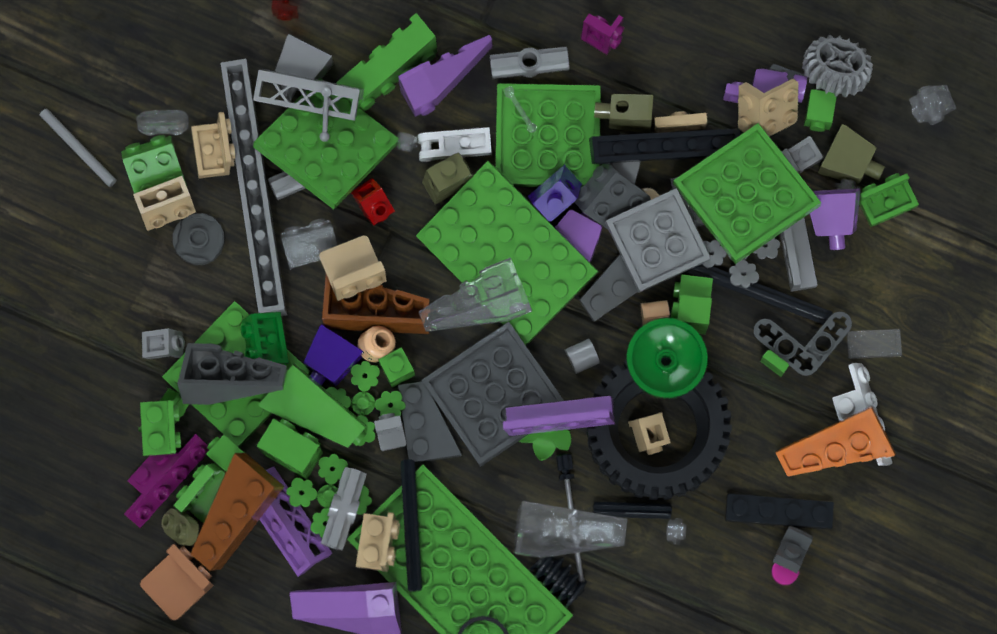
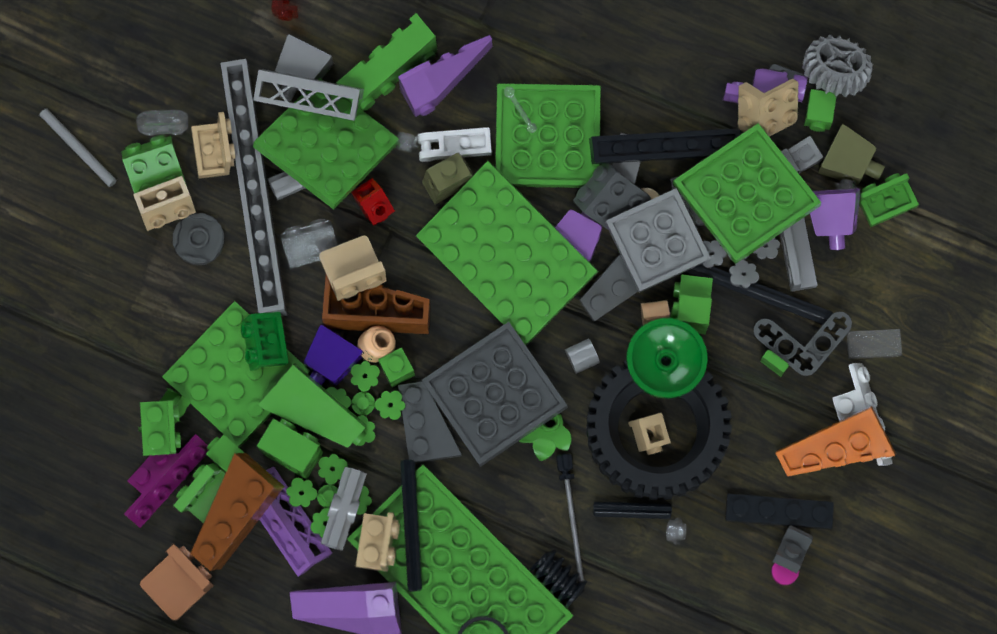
(162, 343): light grey bracket -> none
(180, 527): olive plate -> none
(221, 376): dark grey wedge -> none
(326, 92): light grey hinge -> none
(390, 432): light grey bracket -> none
(488, 299): clear wedge -> none
(546, 61): light grey piece -> none
(555, 195): torso -> none
(558, 531): clear wedge -> none
(559, 416): medium lavender fence -> none
(600, 34): magenta bracket -> none
(636, 110): olive torso -> none
(680, 122): tan plate -> none
(932, 104): clear brick -> none

